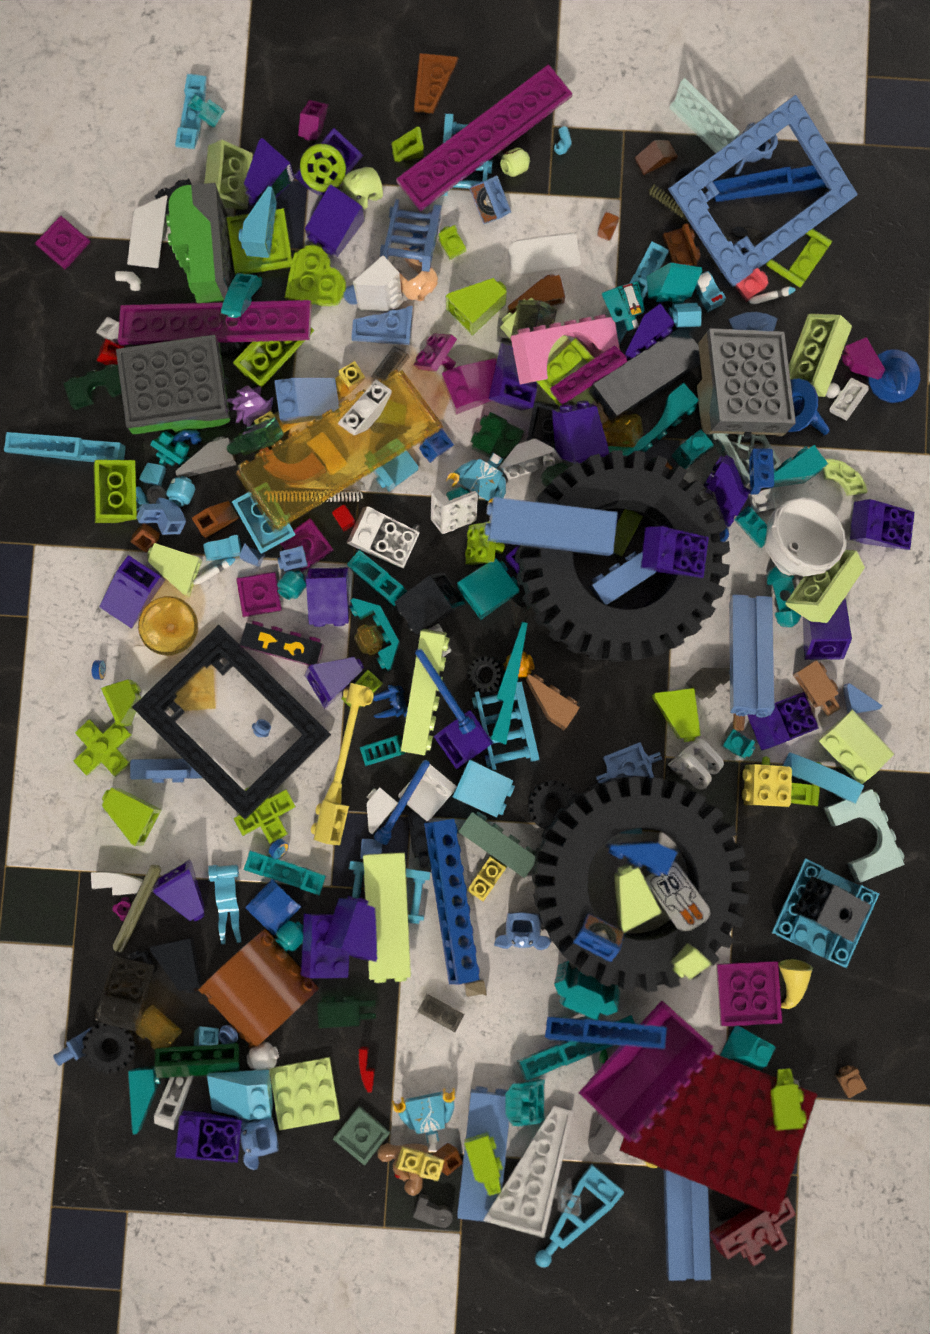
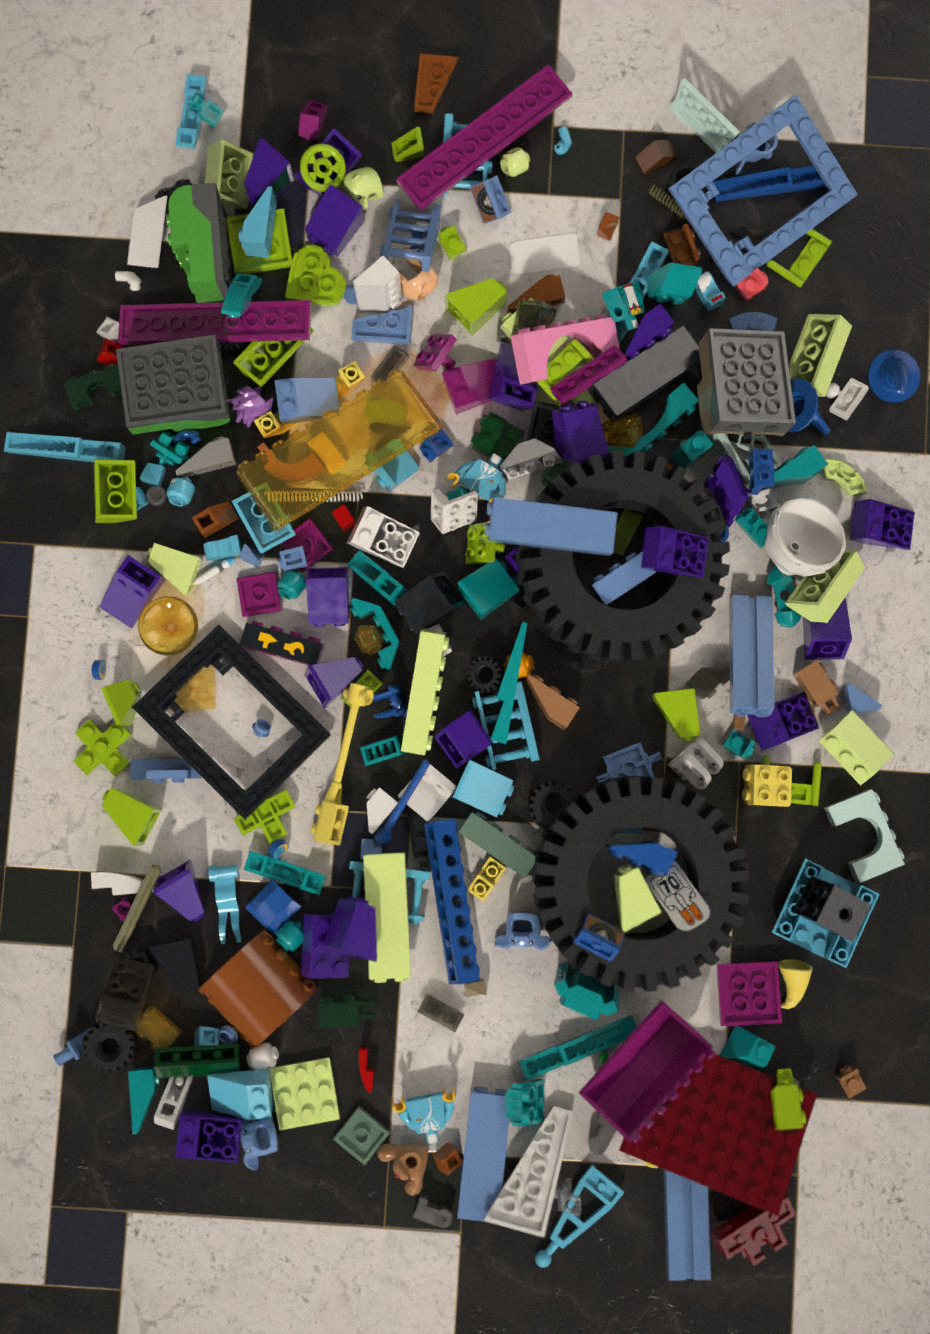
(62, 242): magenta tile -> none
(145, 537): dark orange slope -> none
(165, 514): medium blue brick -> none
(256, 437): clear green hinge -> none
(366, 409): white slope -> none
(420, 1163): light yellow slope -> none
(465, 724): blue piece -> none
(483, 1161): lime hinge -> none
(605, 1032): blue slope -> none
(686, 314): medium azure brick -> none
(689, 962): yellowish green slope -> none
(772, 295): white piece -> none
(824, 777): medium azure slope -> none
(863, 359): magenta slope -> none

